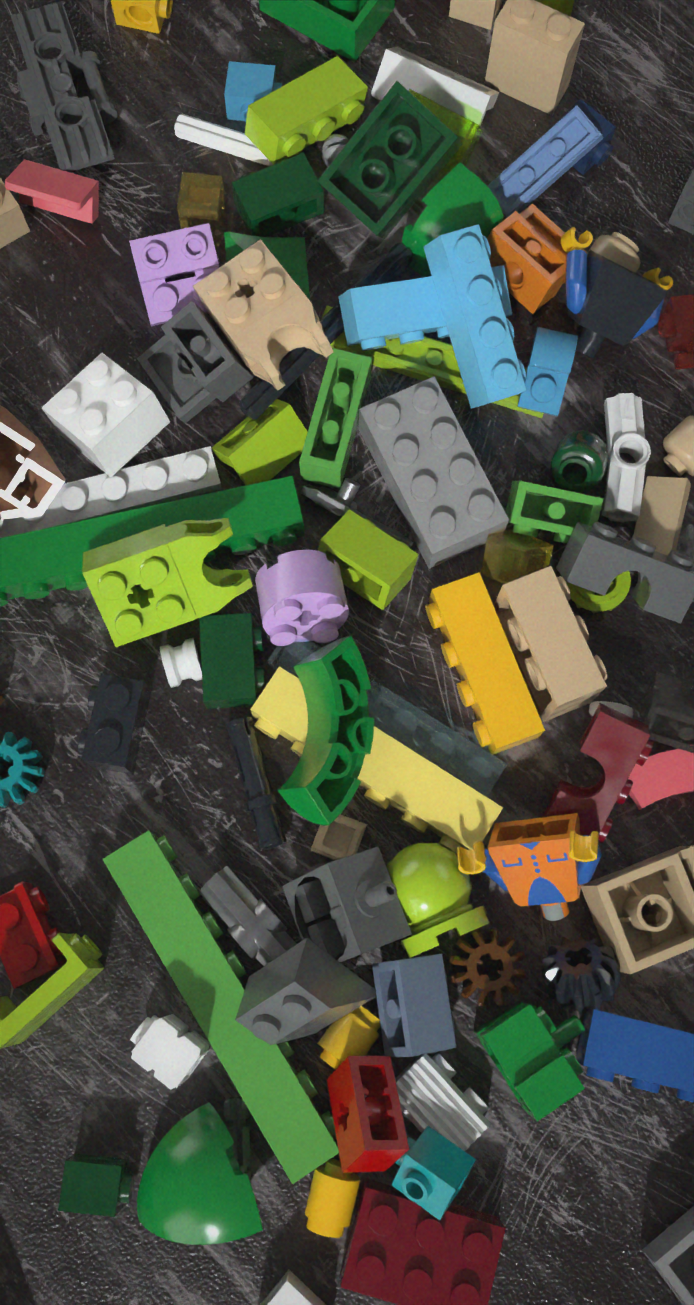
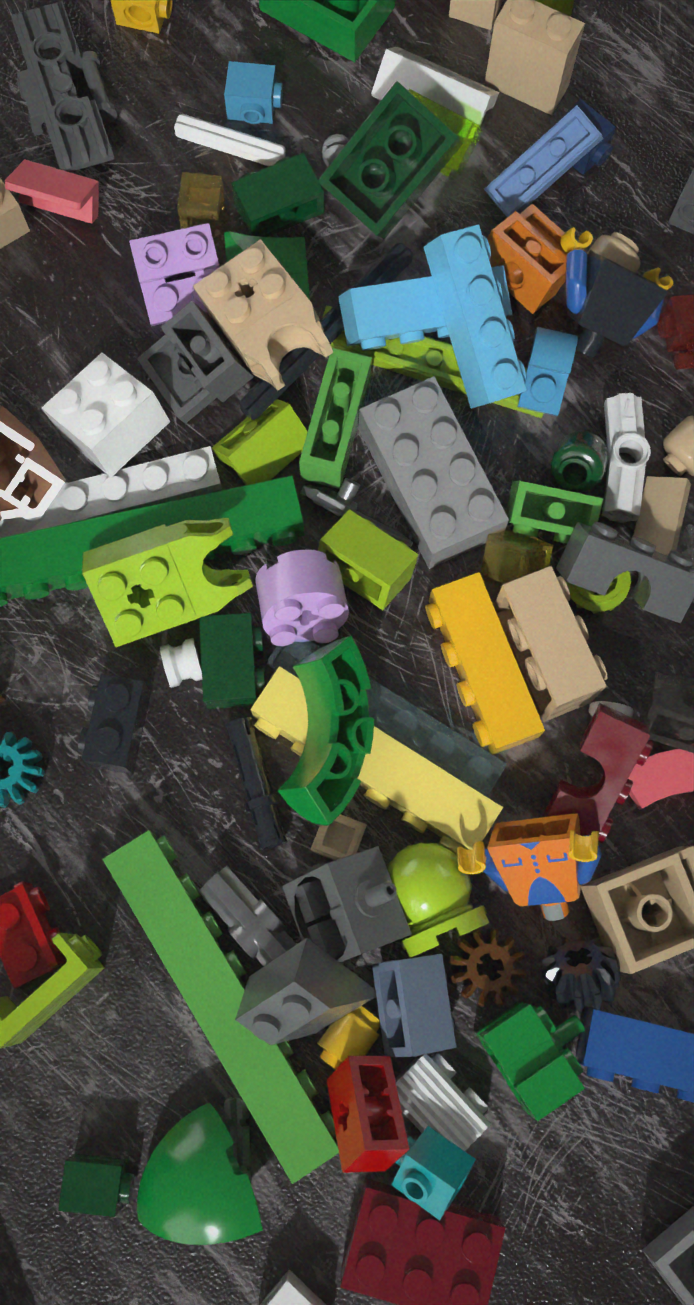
(168, 1049): white brick -> none
(305, 110): lime brick -> none
(331, 1199): yellow brick -> none
(452, 205): green brick -> none

